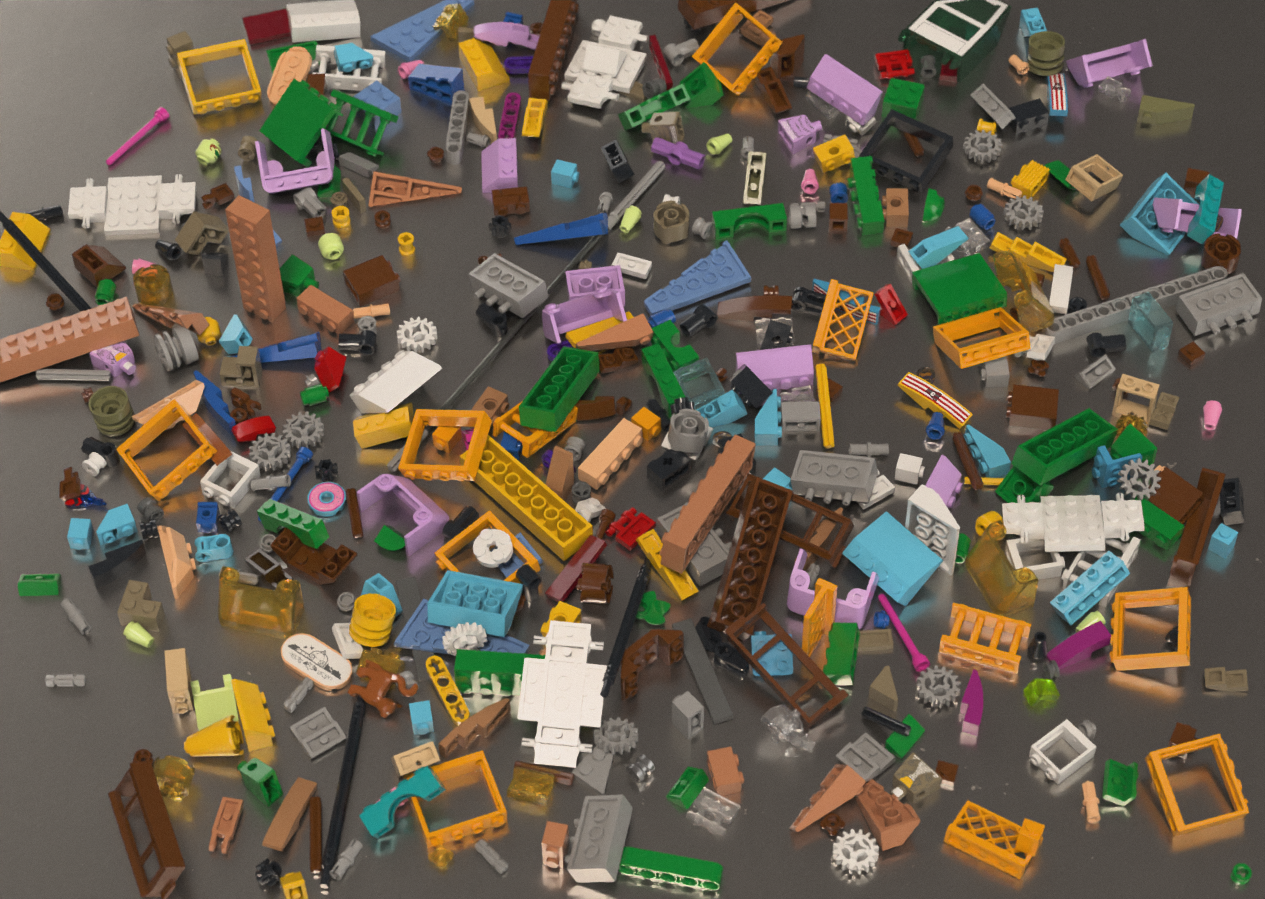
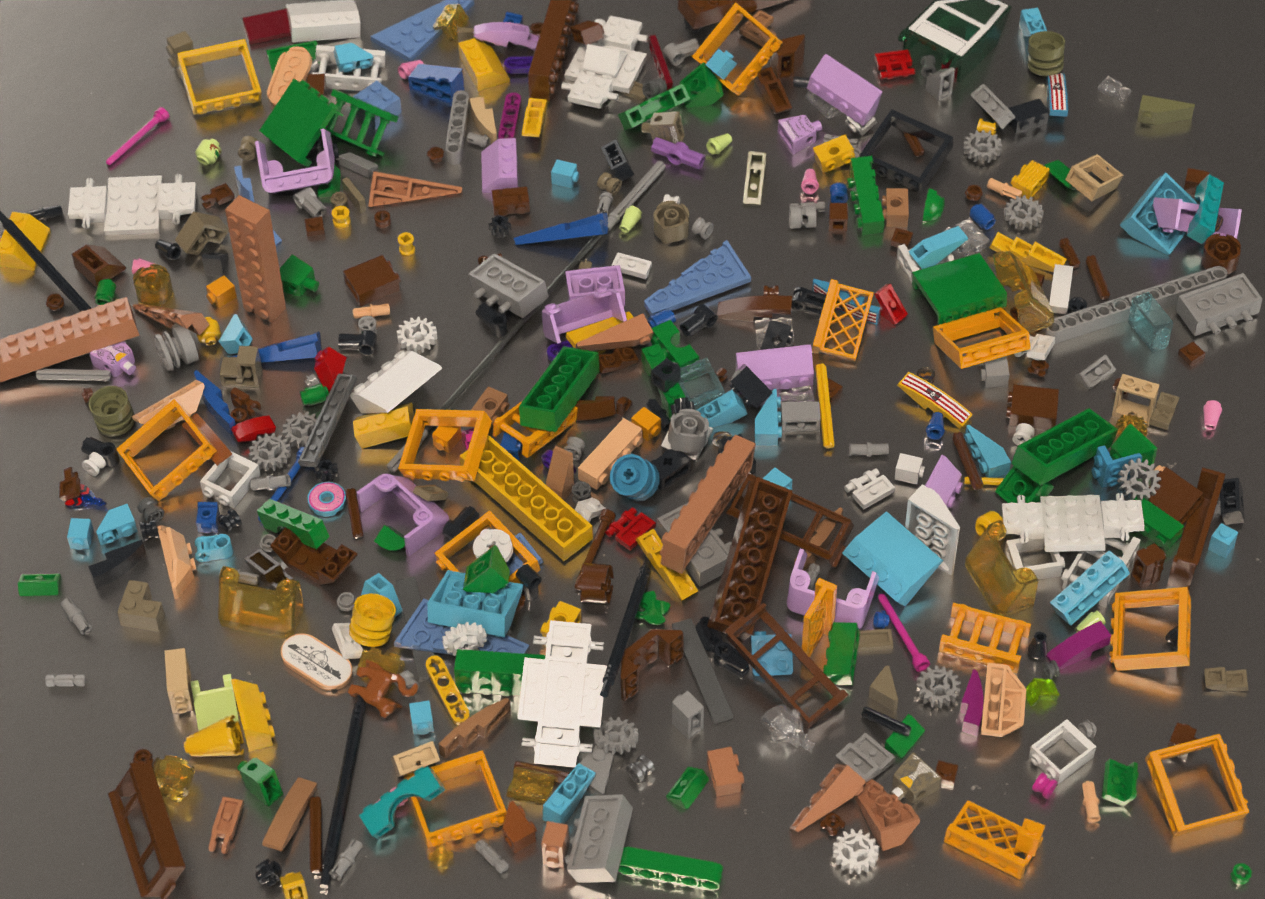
(137, 634): yellowish green cone -> none
(221, 292): none -> light orange brick
(298, 694): light grey axle -> none
(317, 733): light grey slope -> none
(325, 310): nougat brick -> none
(327, 420): none -> dark grey tile
(331, 246): yellowish green head -> none
(430, 492): none -> dark tan tile
(487, 573): none -> green slope
(516, 828): none -> dark orange slope
(568, 795): none -> medium azure slope
(571, 573): dark red tile -> none
(587, 32): none -> reddish brown brick
(608, 183): none -> dark tan wheel
(634, 477): none -> dark azure wheel
(665, 375): none -> black brick
(715, 806): clear plate -> none
(721, 63): none -> medium azure brick
(747, 146): light grey pin -> none
(770, 217): green arch -> none
(834, 476): light grey piece -> none
(903, 97): green brick -> none
(940, 83): none -> light grey slope
(962, 548): green brick -> none
(1002, 701): none -> light nougat wedge
(1018, 64): light nougat pin -> none
(1023, 433): none -> white wheel
(1044, 785): none -> dark pink wheel
(1100, 344): black piece -> none
(1110, 63): lavender windscreen -> none
(1148, 565): none -> reddish brown brick

